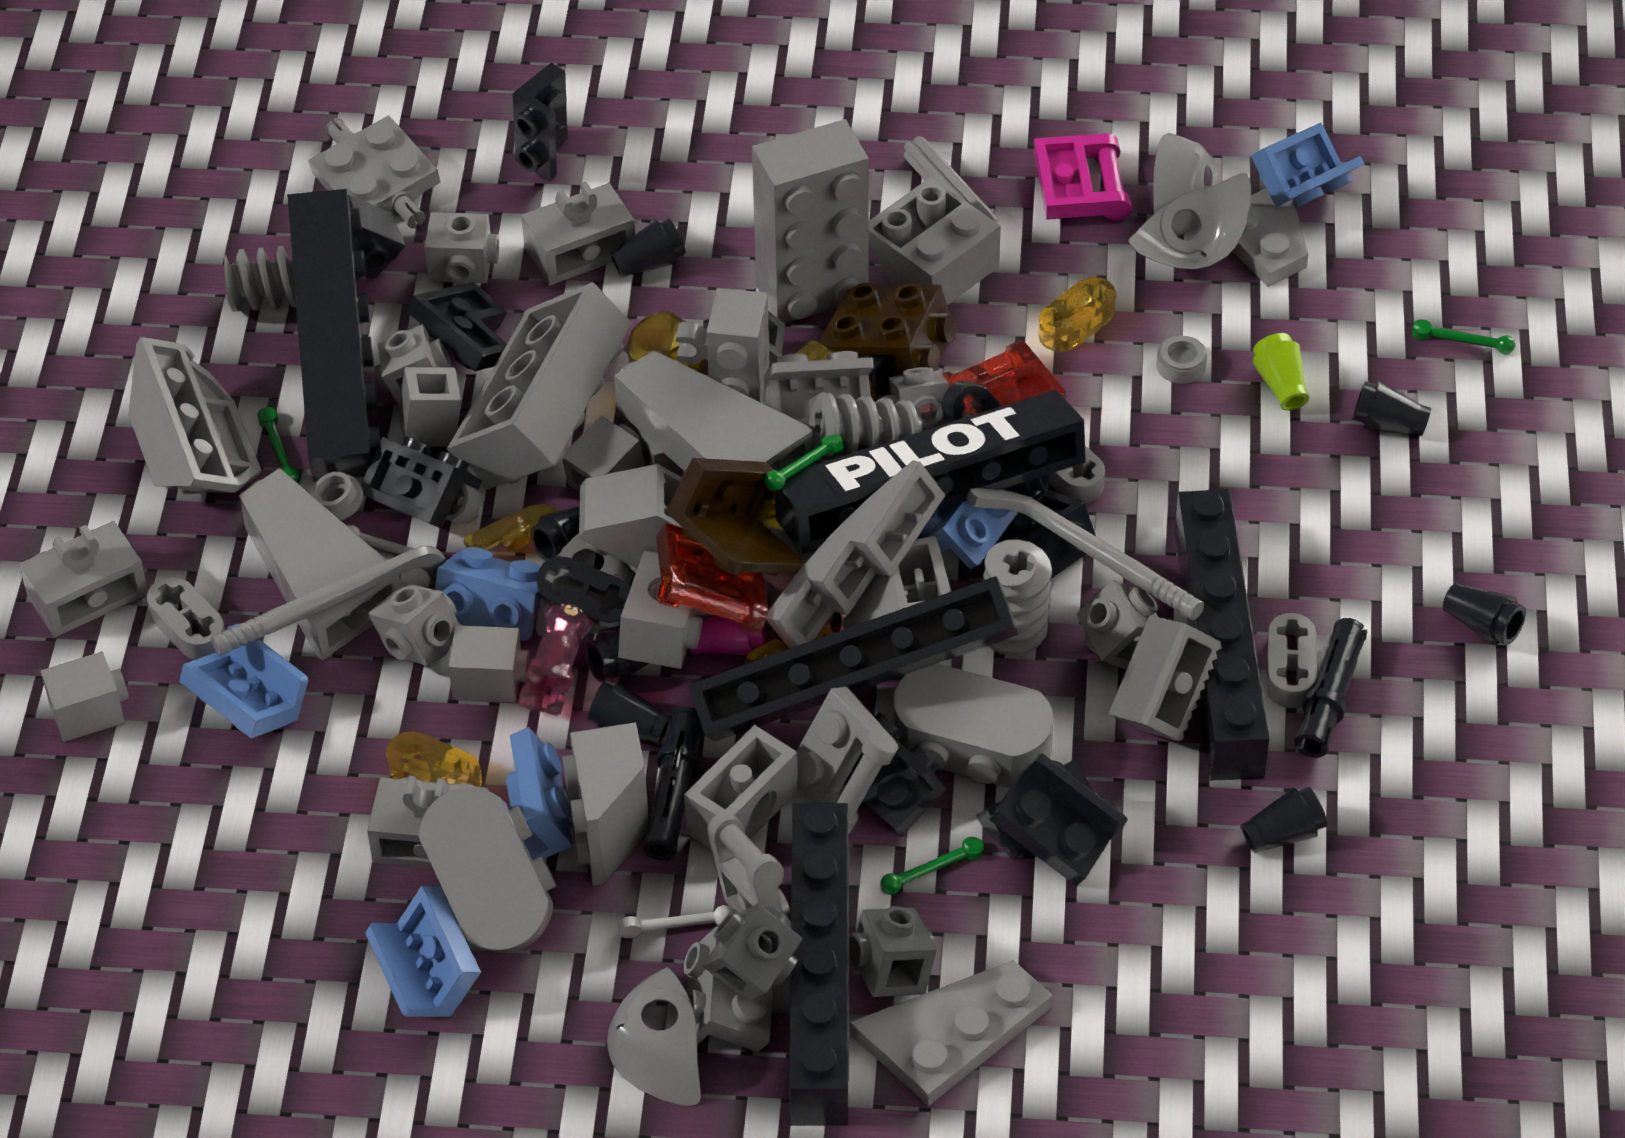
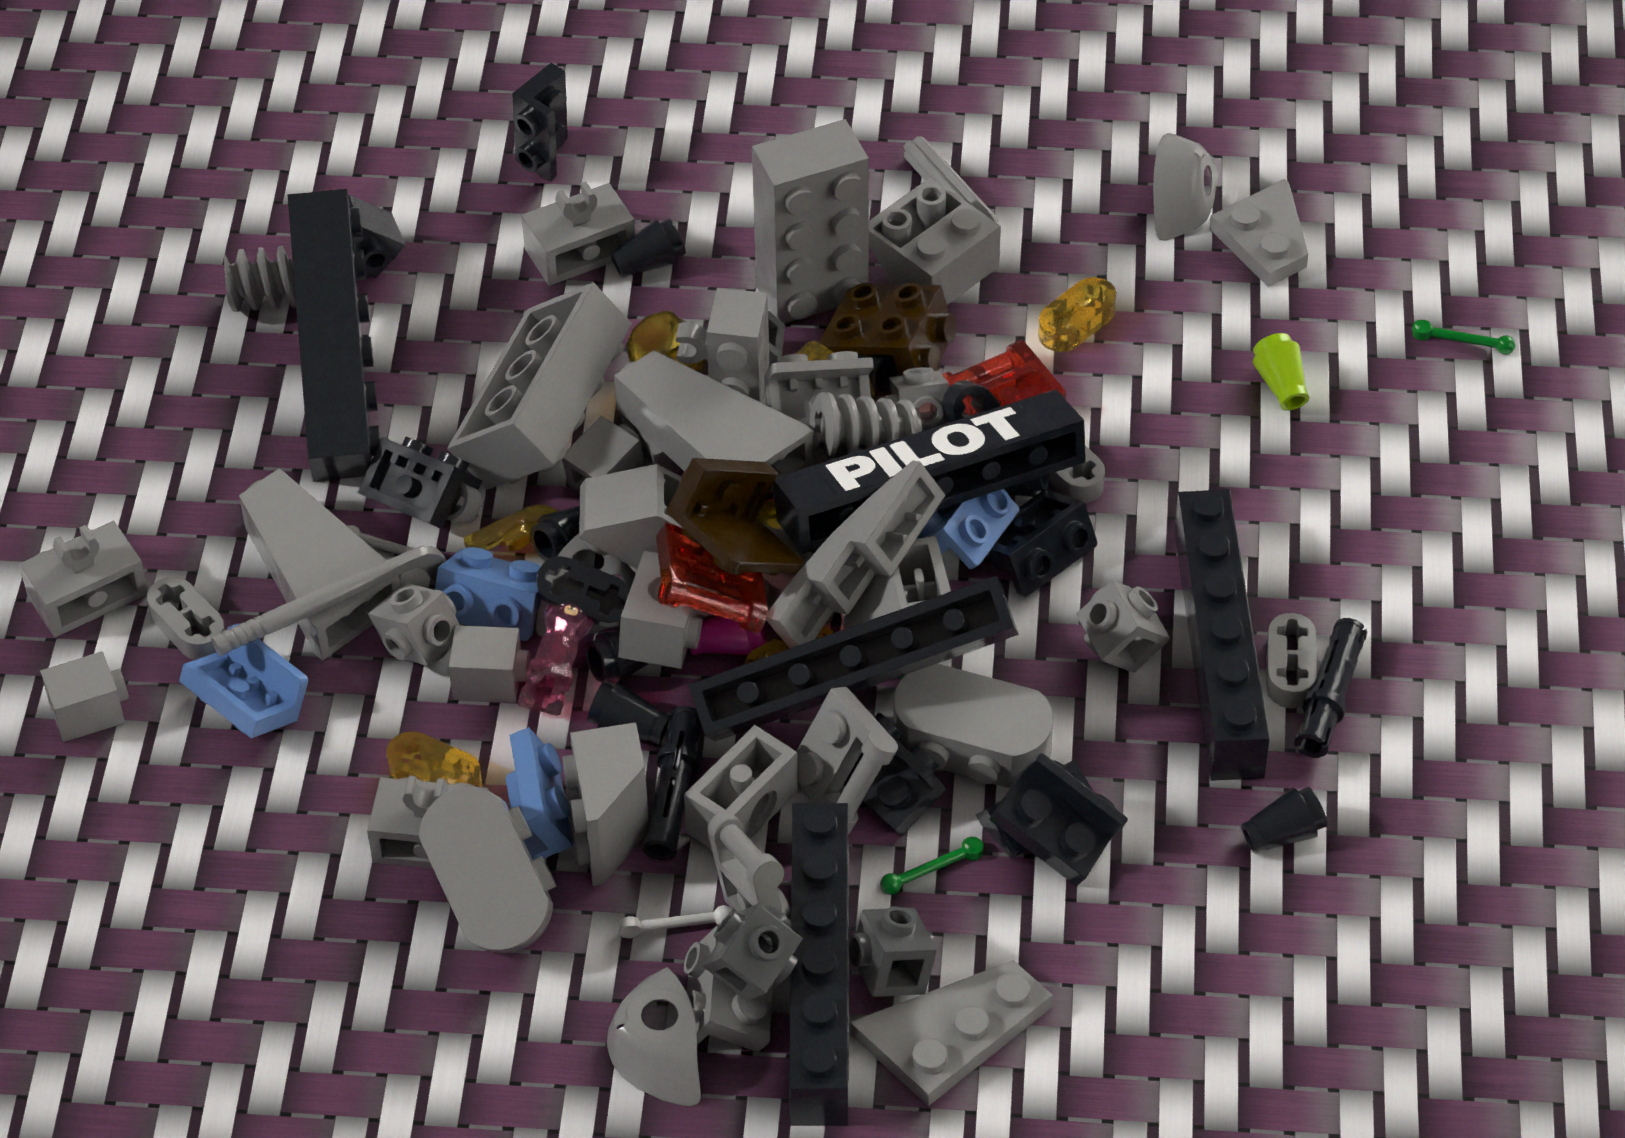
(187, 423): light grey wedge -> none
(268, 419): green hinge -> none
(339, 494): light grey plate -> none
(377, 167): light grey plate -> none
(404, 350): light grey brick -> none
(425, 956): medium blue bracket -> none
(430, 405): light grey brick -> none
(460, 247): light grey brick -> none
(462, 322): black plate -> none
(776, 479): green hinge -> none
(1026, 582): light grey piece -> none
(1067, 180): dark pink plate -> none
(1093, 546): light grey piece -> none
(1164, 678): light grey brick -> none
(1181, 359): light grey tile -> none
(1223, 217): light grey piece -> none
(1301, 165): medium blue bracket -> none
(1389, 410): black cone -> none
(1487, 613): black cone -> none

